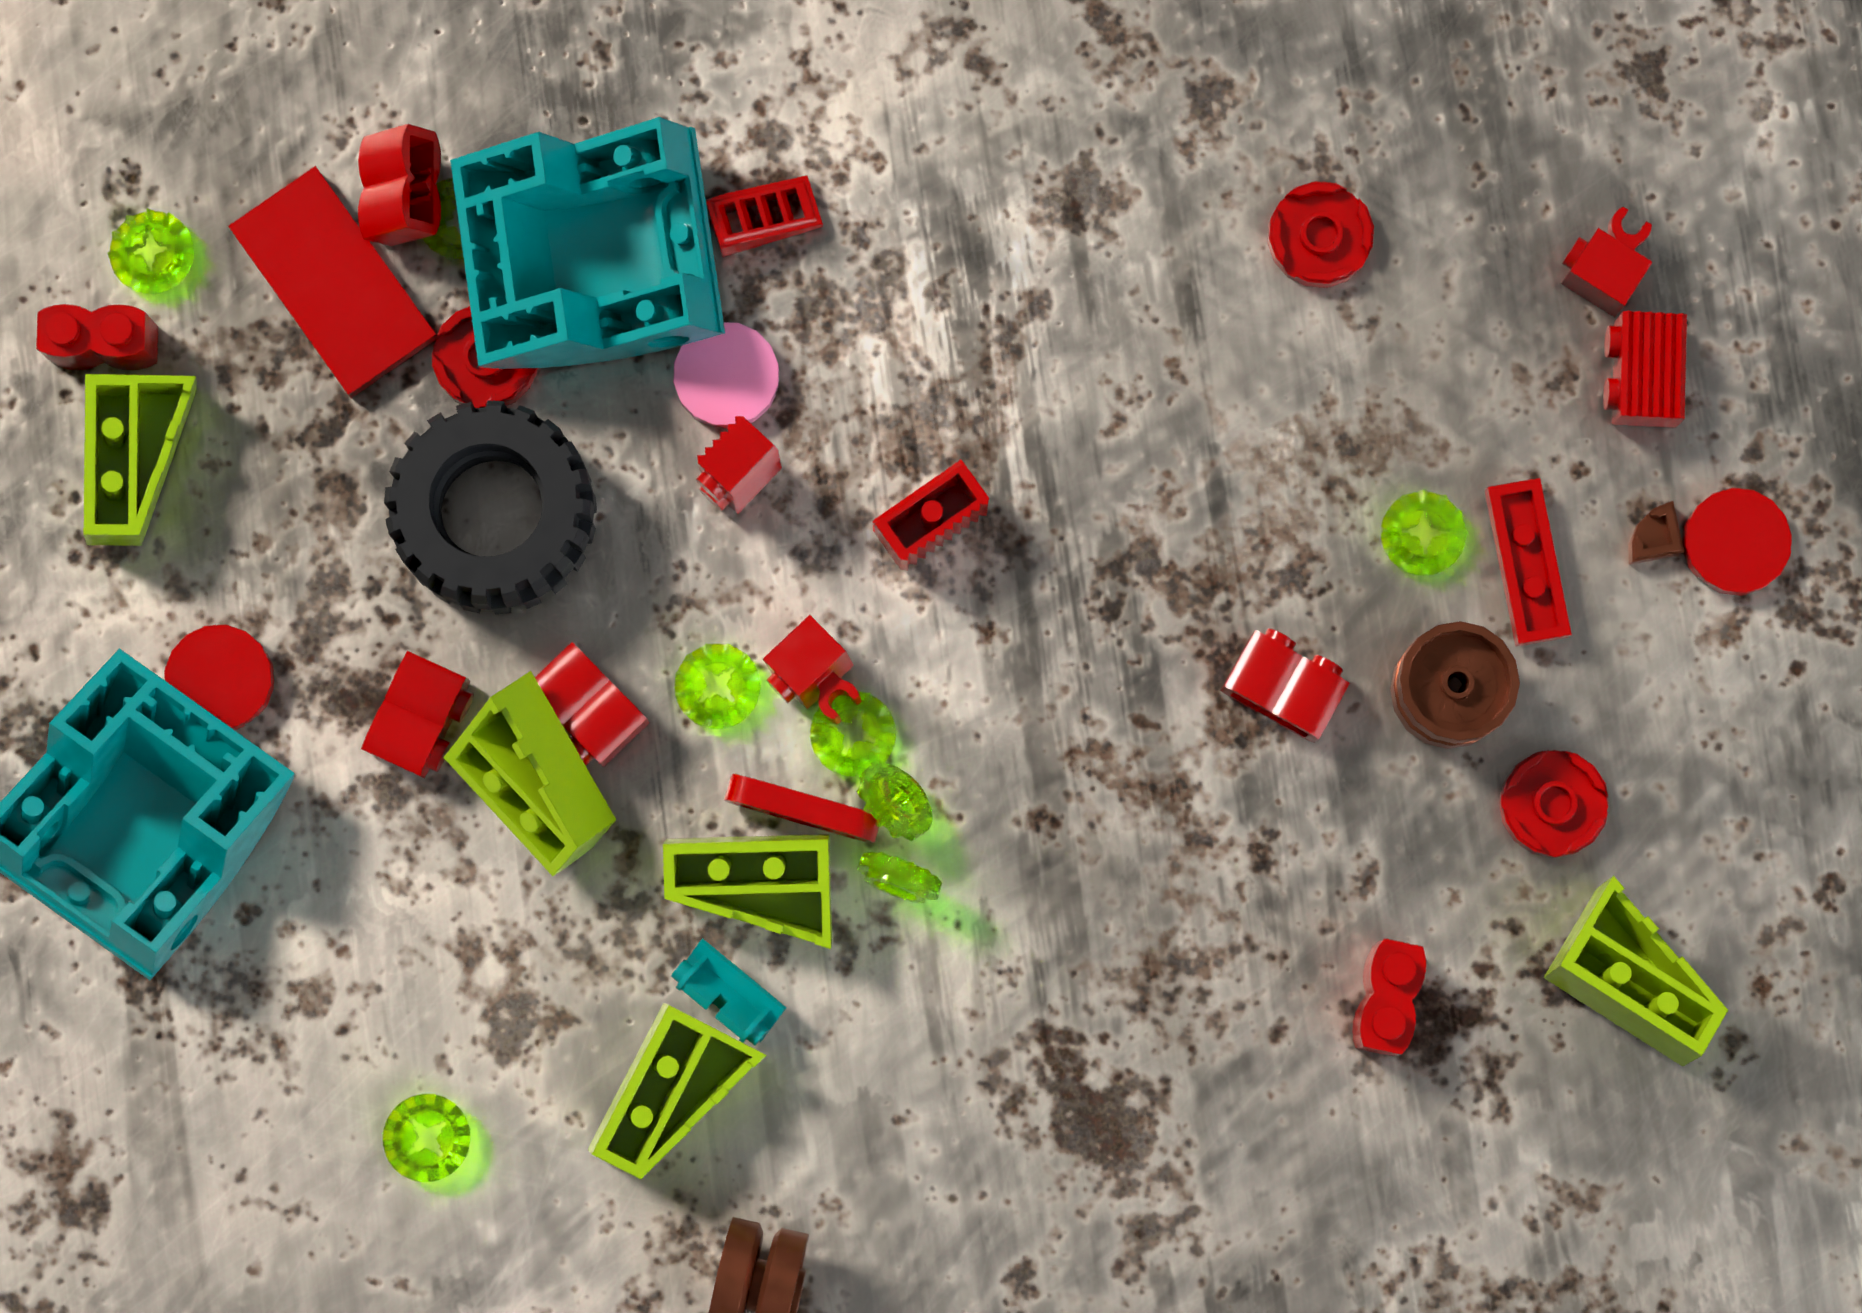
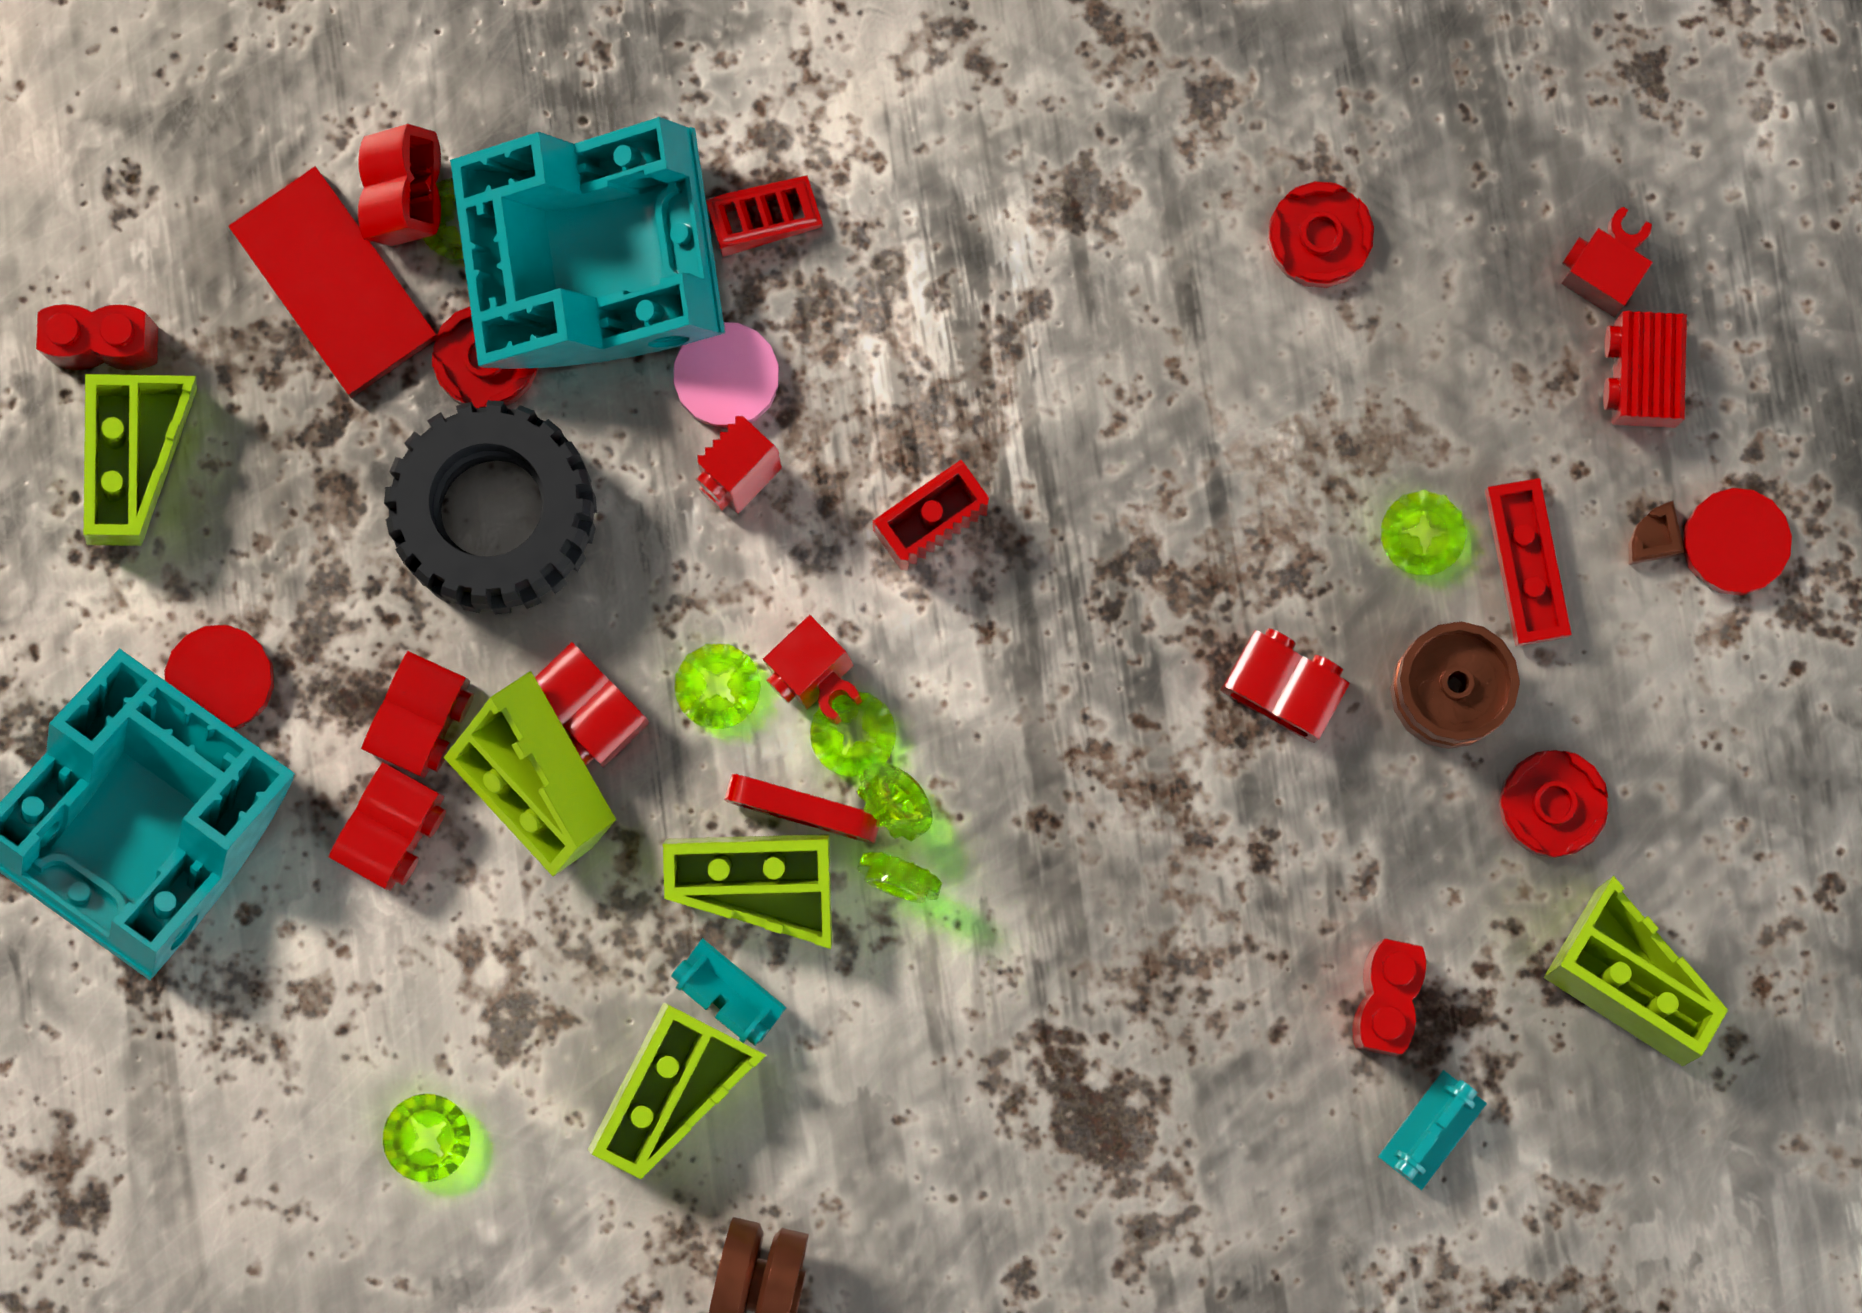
(168, 266): clear neon green gear -> none
(387, 828): none -> red brick
(1432, 1129): none -> teal hinge

